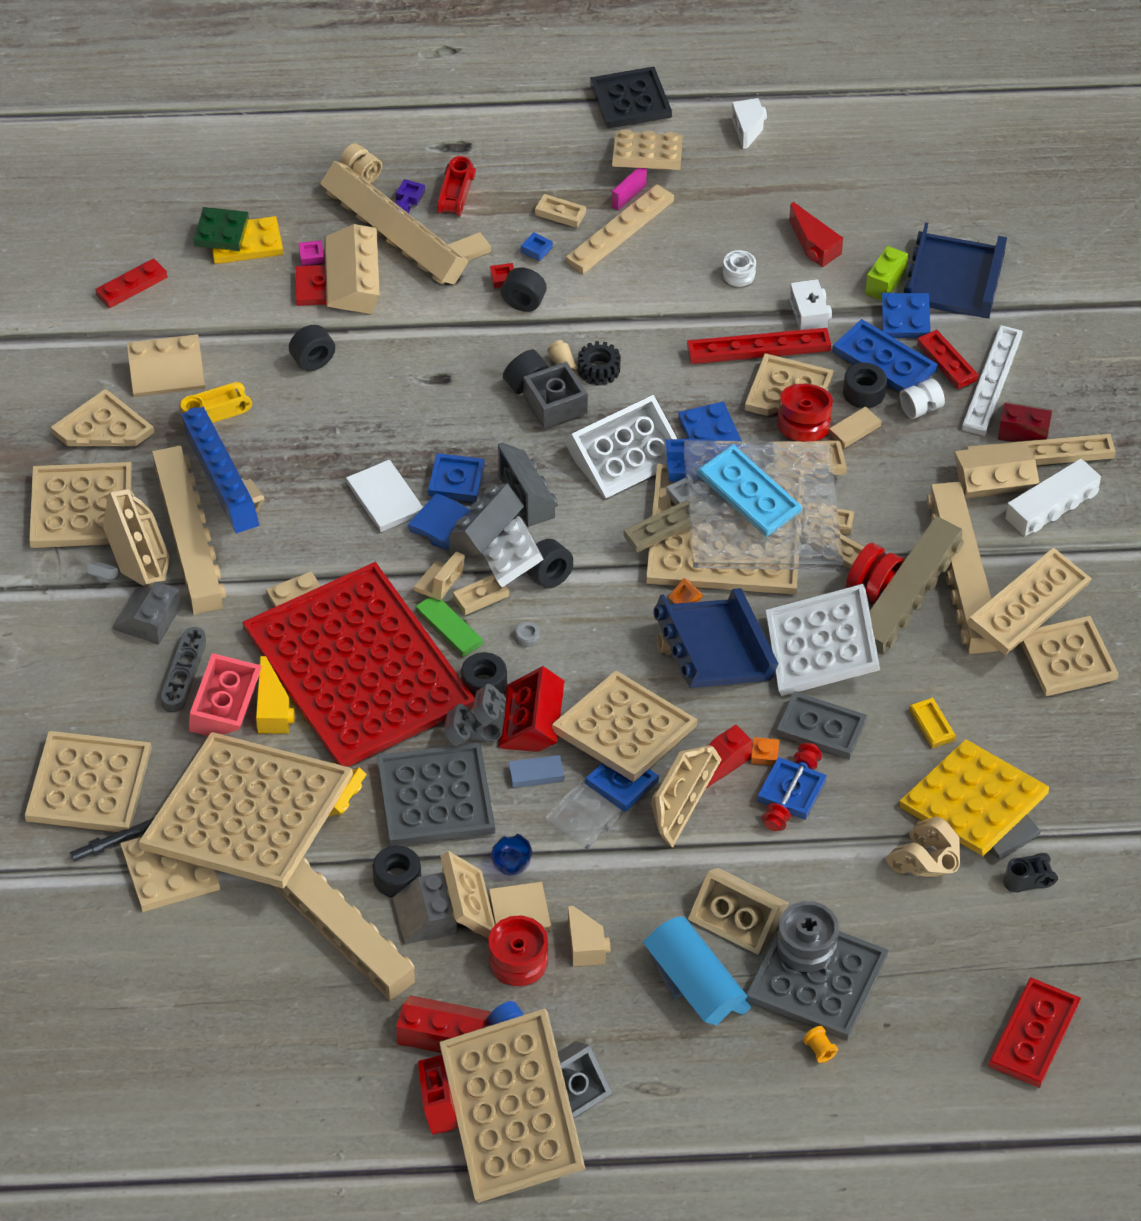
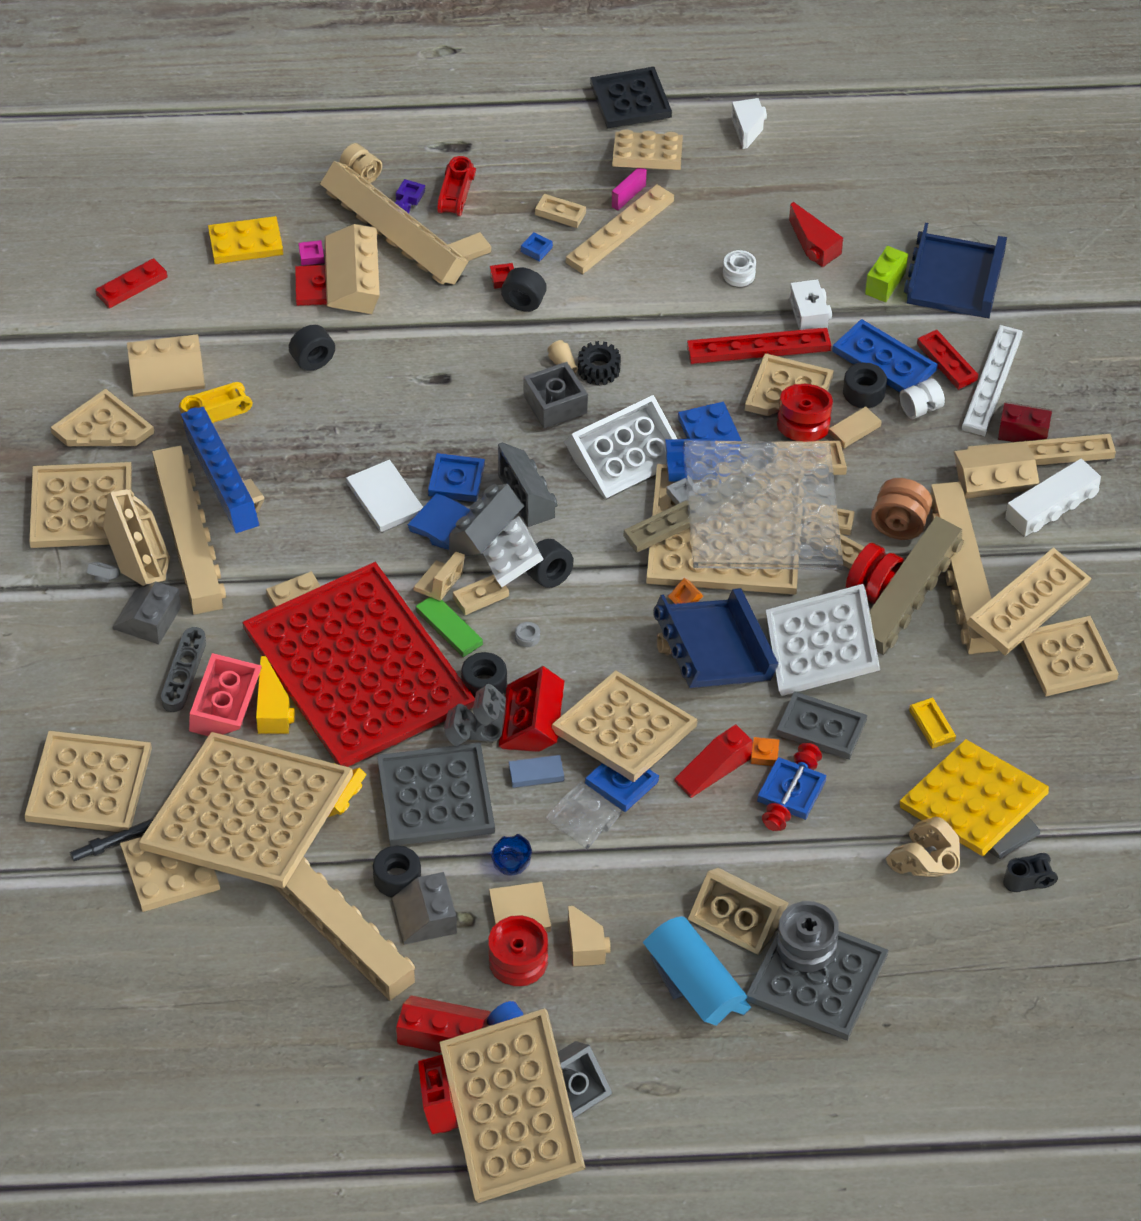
(221, 228): dark green plate -> none
(467, 894): tan plate -> none
(521, 366): black tyre -> none
(682, 790): tan wedge -> none
(749, 490): medium azure tile -> none
(820, 1044): light orange bush -> none
(901, 508): none -> nougat wheel
(905, 314): blue plate -> none
(1034, 1032): red plate -> none

